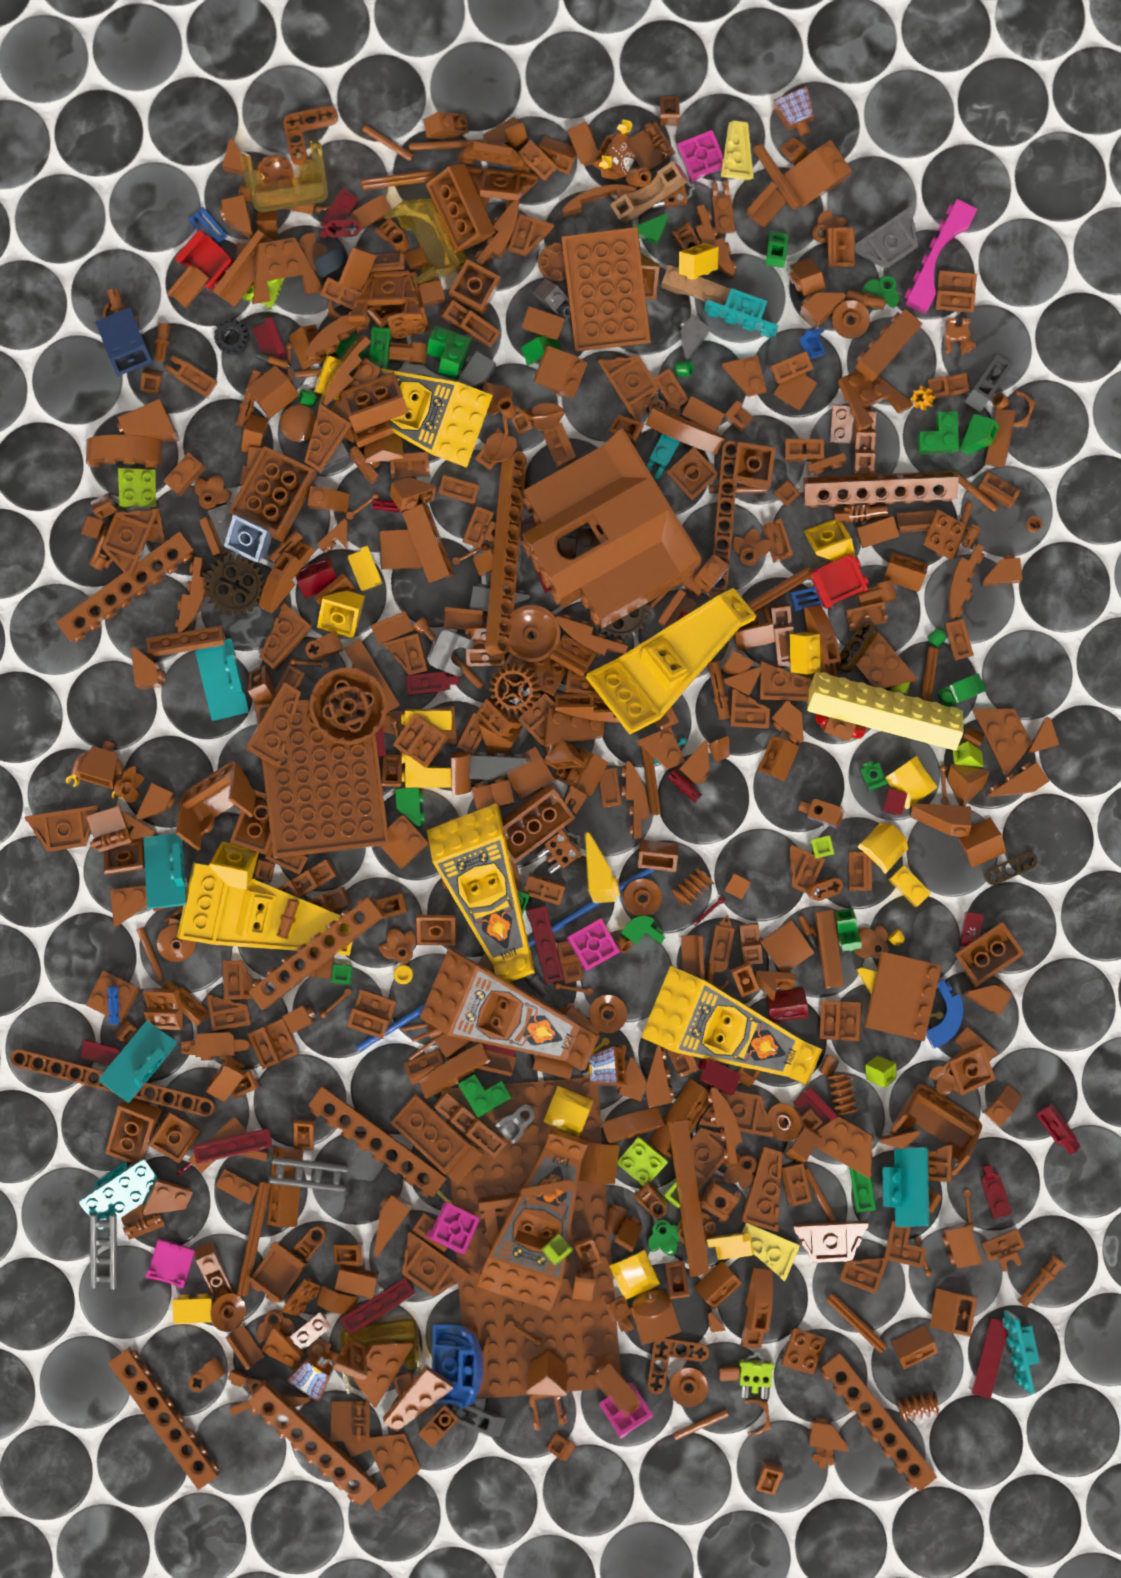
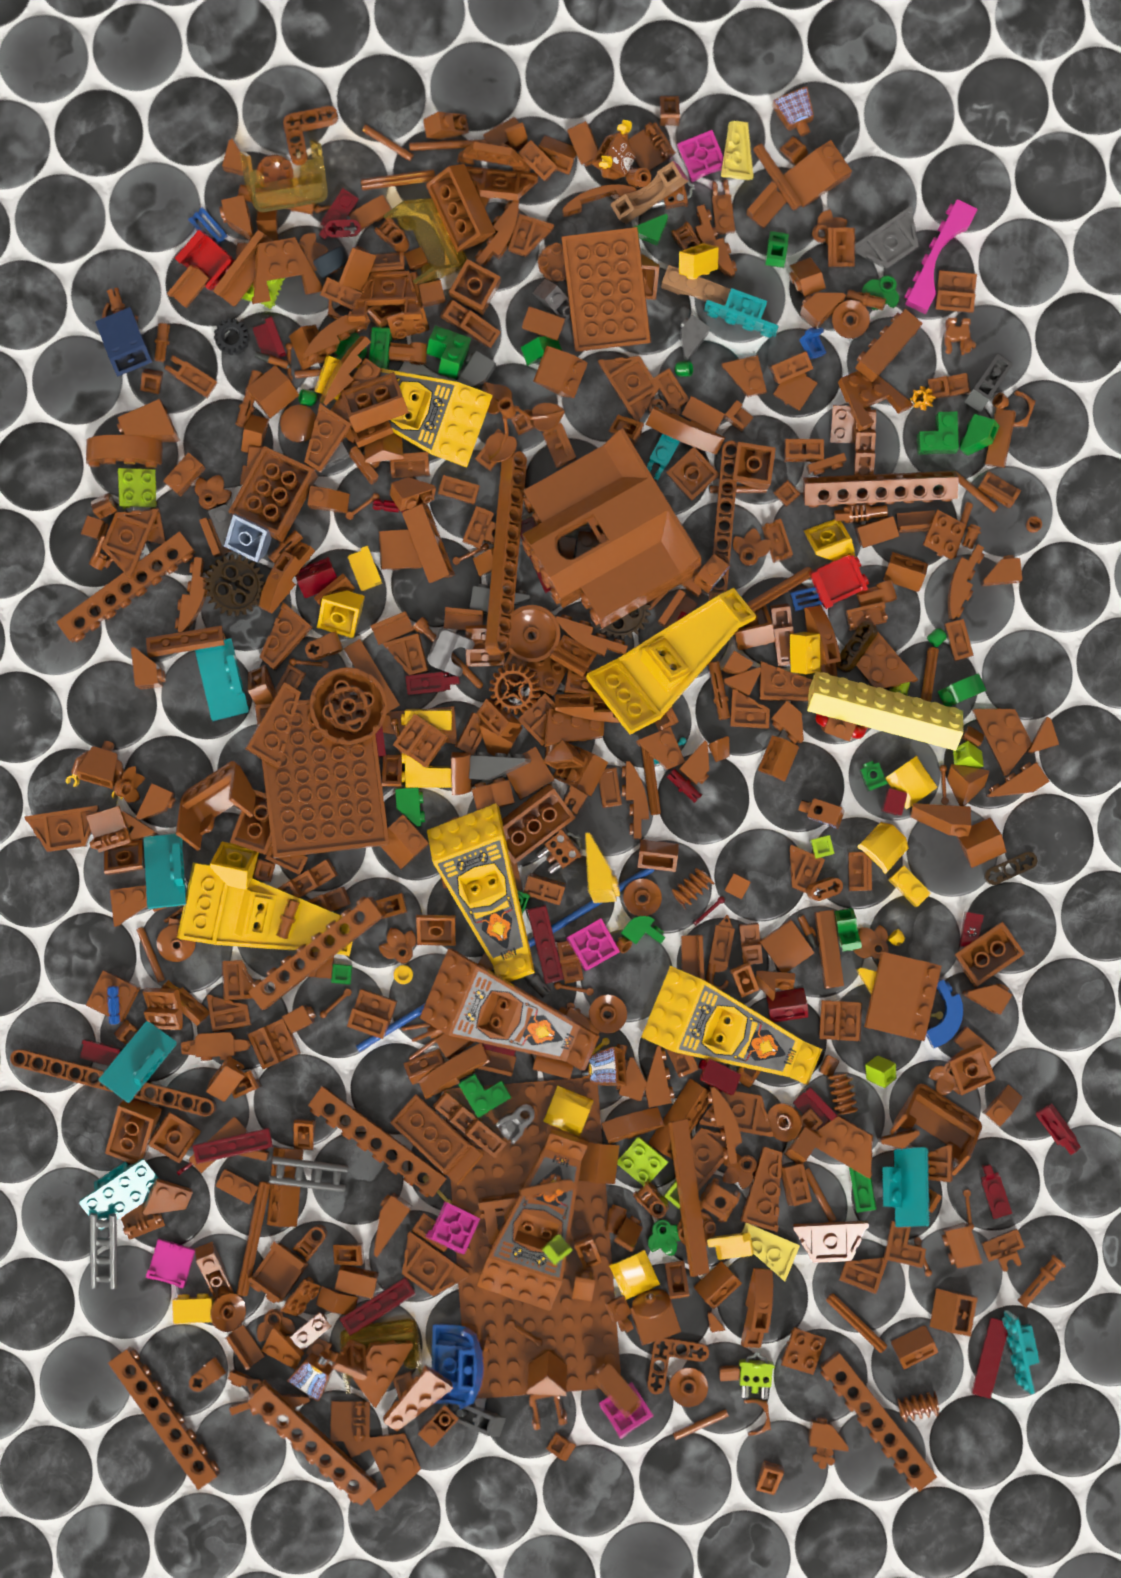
(339, 533): dark orange slope -> none

